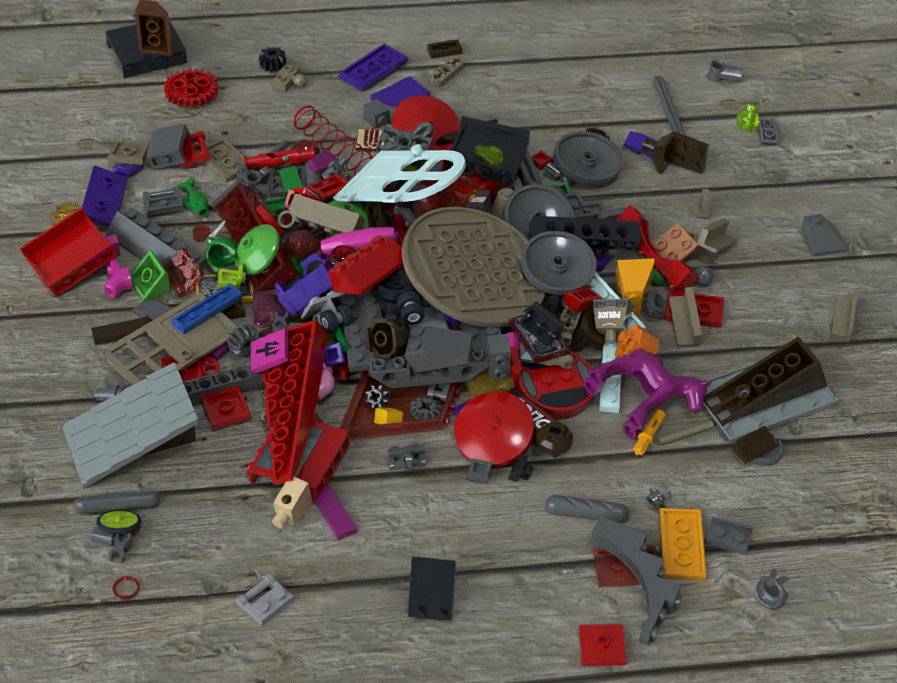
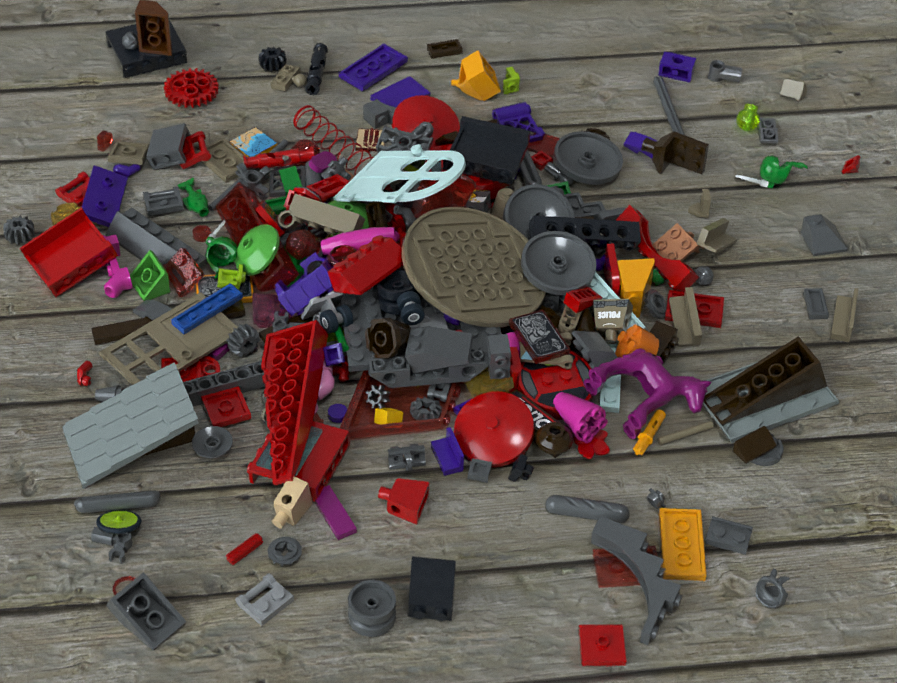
(18, 230): none -> dark grey gear
(76, 195): none -> red plate
(82, 377): none -> red arm
(104, 140): none -> clear red tile
(130, 40): none -> dark grey piece
(145, 611): none -> dark grey slope
(212, 442): none -> dark grey dish
(244, 548): none -> red axle
(253, 143): none -> tile
(269, 351): dark pink tile -> none
(278, 546): none -> dark grey gear
(316, 69): none -> black piece
(337, 412): none -> dark purple tile
(371, 608): none -> dark grey wheel
(406, 498): none -> red torso
(448, 453): none -> dark purple panel
(453, 64): dark tan beam -> none
(477, 77): none -> light orange piece
(490, 154): clear neon green tile -> none
(511, 81): none -> lime bracket
(514, 115): none -> dark purple piece
(542, 324): black hinge -> none
(547, 145): none -> clear red piece
(580, 415): none -> dark pink cone
(593, 348): none -> dark grey slope
(596, 446): none -> red plate
(611, 269): none -> red tile
(667, 339): none -> dark brown slope
(677, 66): none -> dark purple brick
(773, 173): none -> green hair
(794, 89): none -> tile
(816, 303): none -> dark grey tile
(851, 165): none -> red slope

